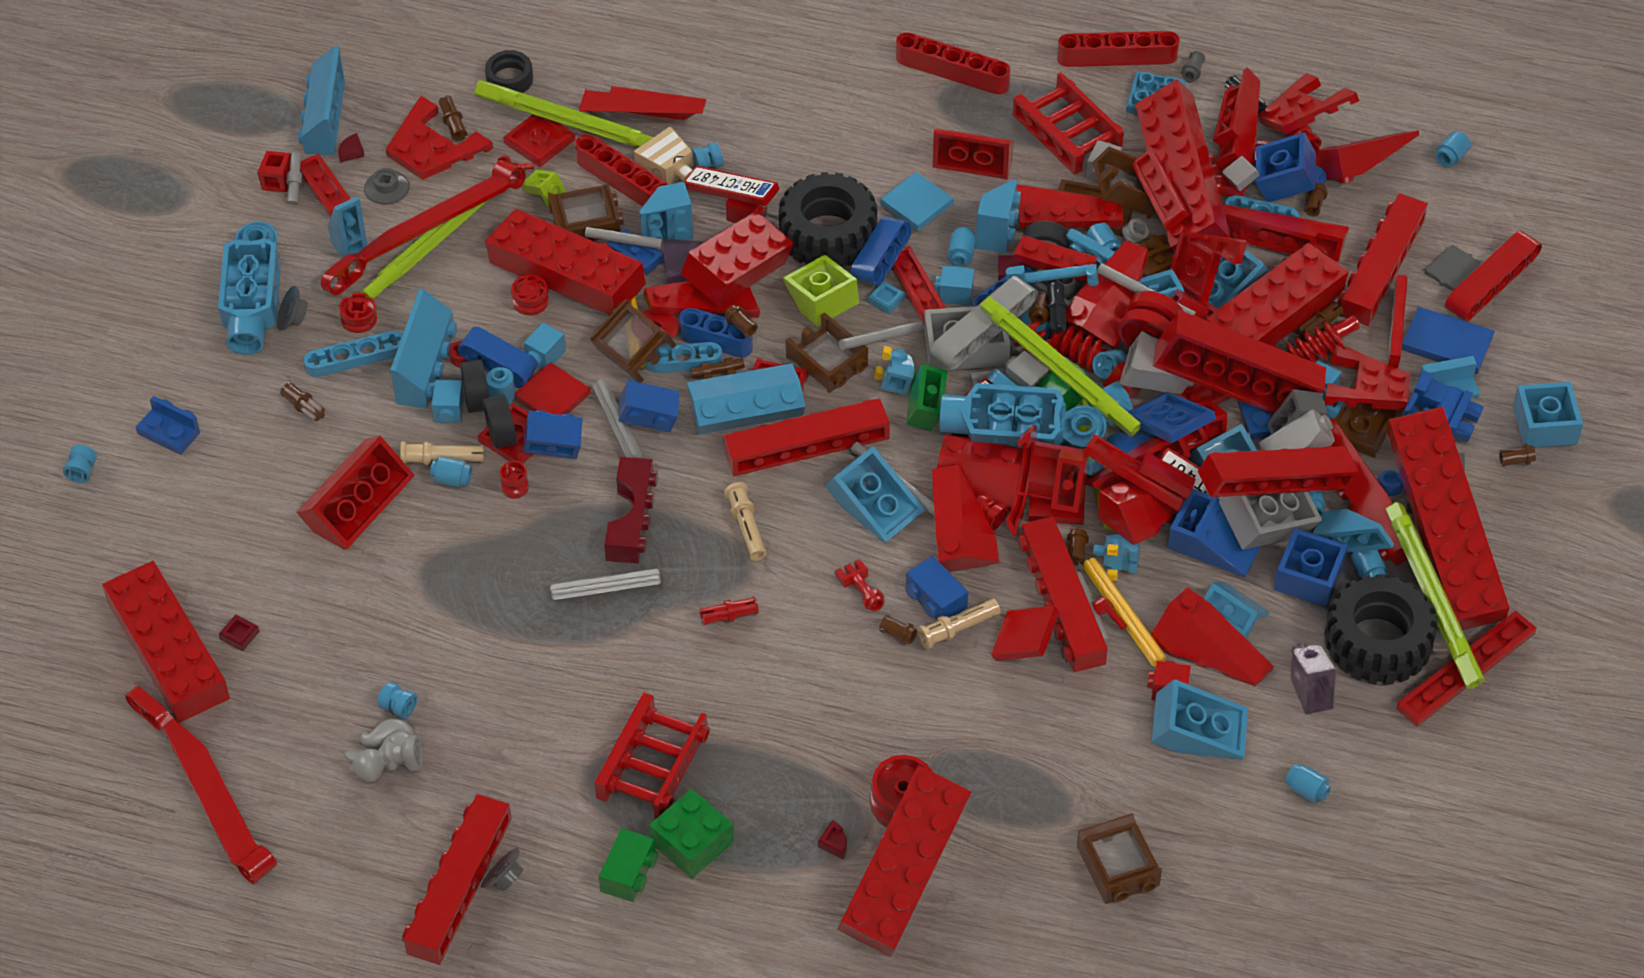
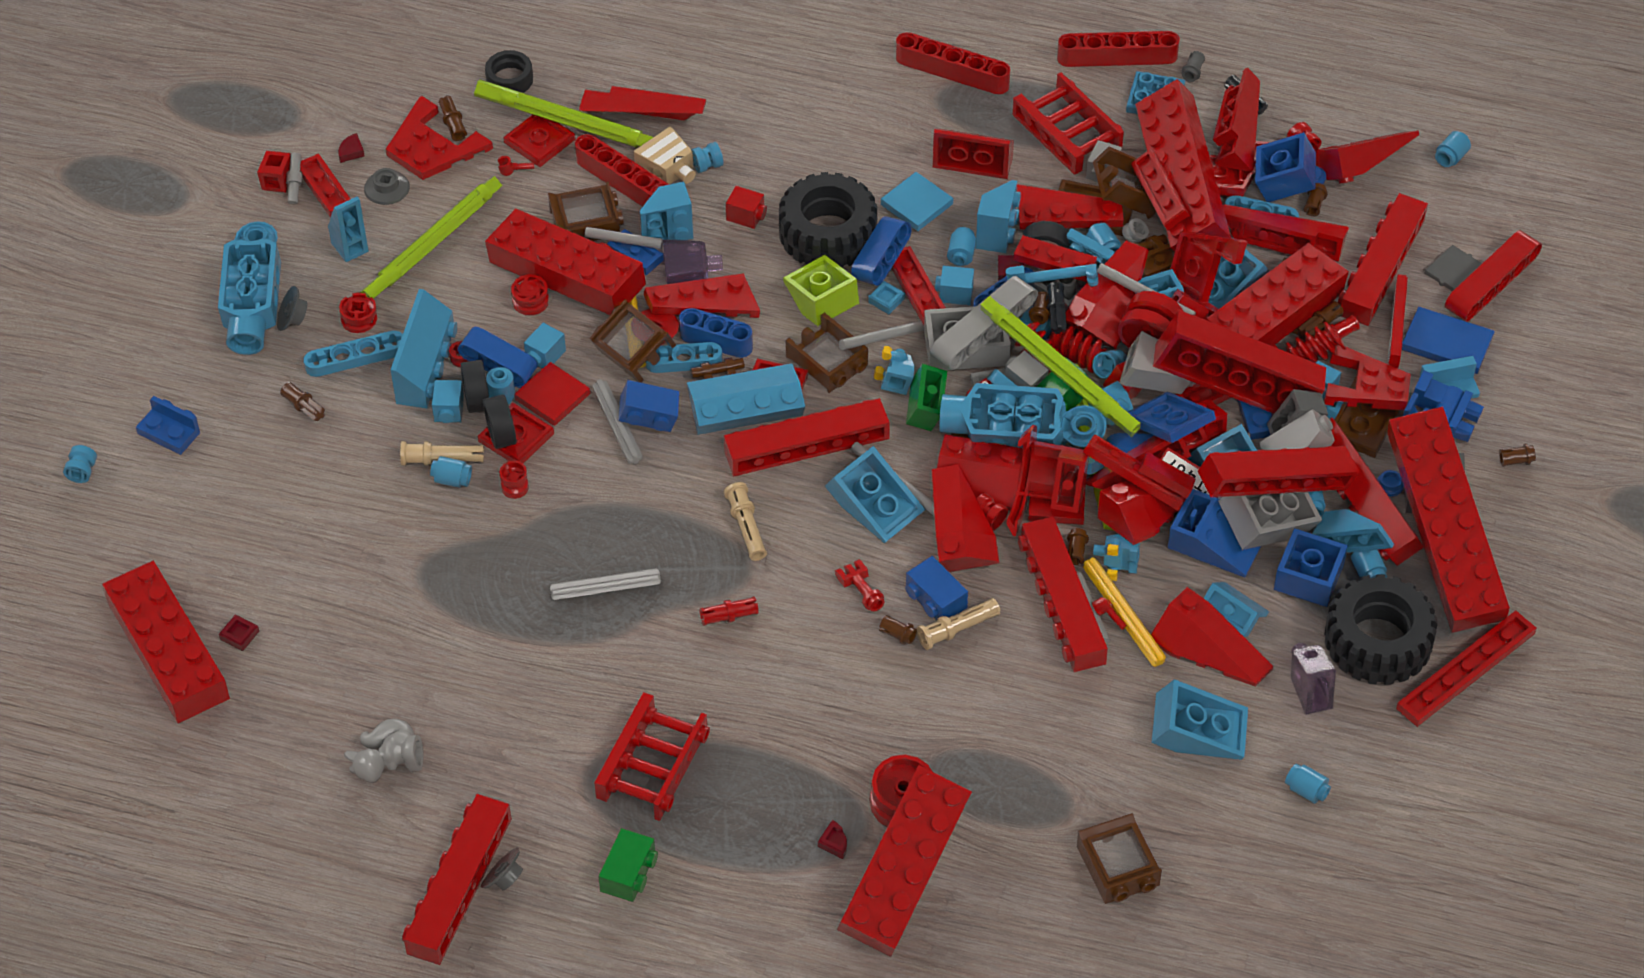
(220, 808): red piece -> none
(323, 104): dark azure slope -> none
(356, 493): red slope -> none
(397, 700): dark azure wheel -> none
(503, 176): red piece -> none
(542, 183): lime bracket -> none
(552, 434): blue brick -> none
(626, 535): dark red arch -> none
(691, 833): green brick -> none
(731, 185): tile -> none
(736, 258): red brick -> none
(736, 316): reddish brown pin -> none
(1025, 633): red tile -> none
(1165, 673): red brick -> none
(1240, 173): light grey tile -> none
(1296, 108): red wing -> none
(1433, 590): lime piece -> none
(1547, 414): dark azure brick -> none

